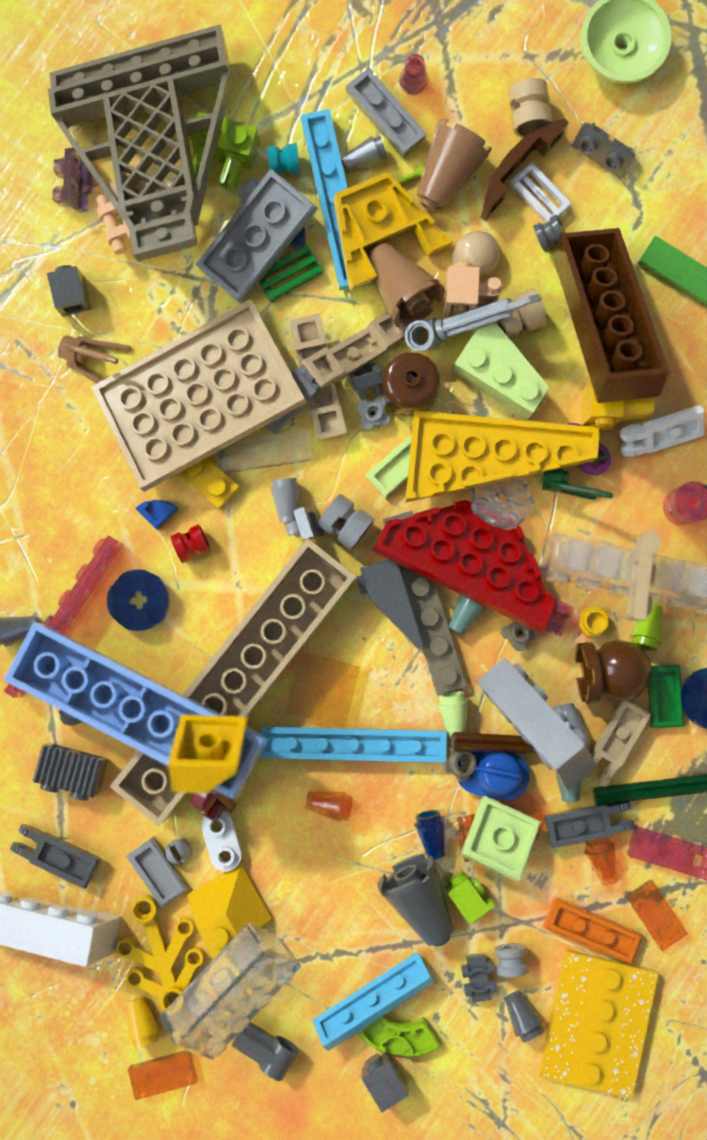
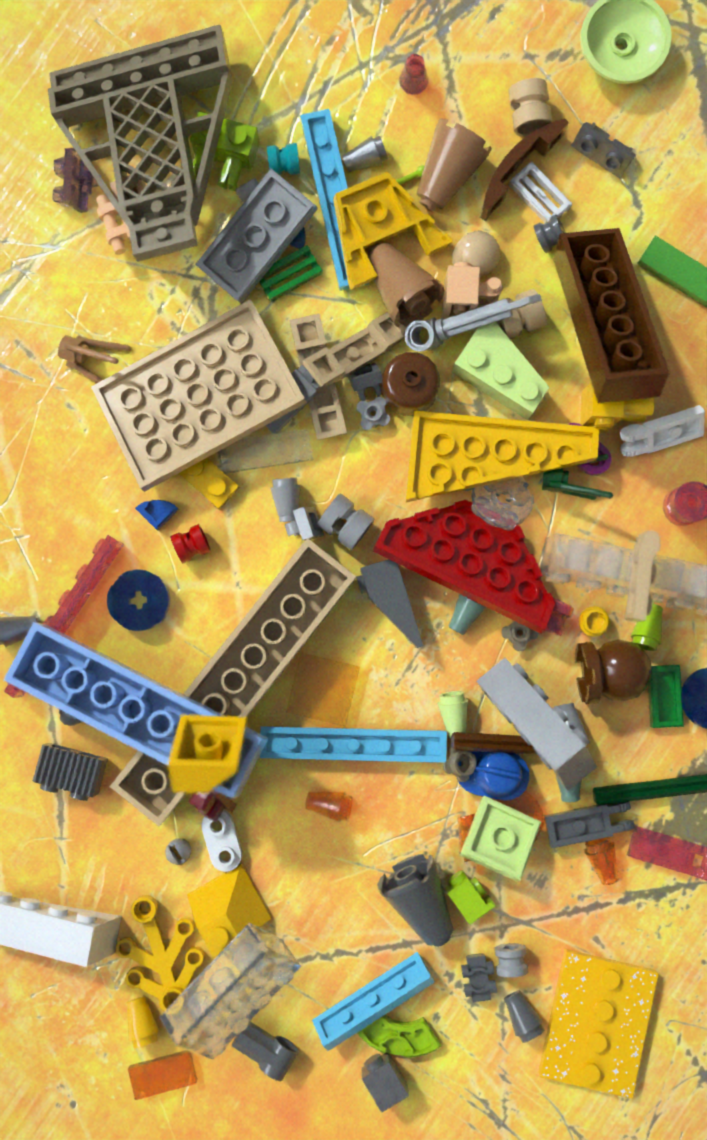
(57, 856): dark grey hinge -> none
(68, 290): dark grey brick -> none
(157, 872): light grey tile -> none
(385, 112): light grey plate -> none
(392, 470): yellowish green tile -> none
(431, 831): clear blue cone -> none
(433, 628): dark tan plate -> none
(593, 930): orange tile -> none
(618, 738): tan hinge -> none
(656, 915): clear orange tile -> none

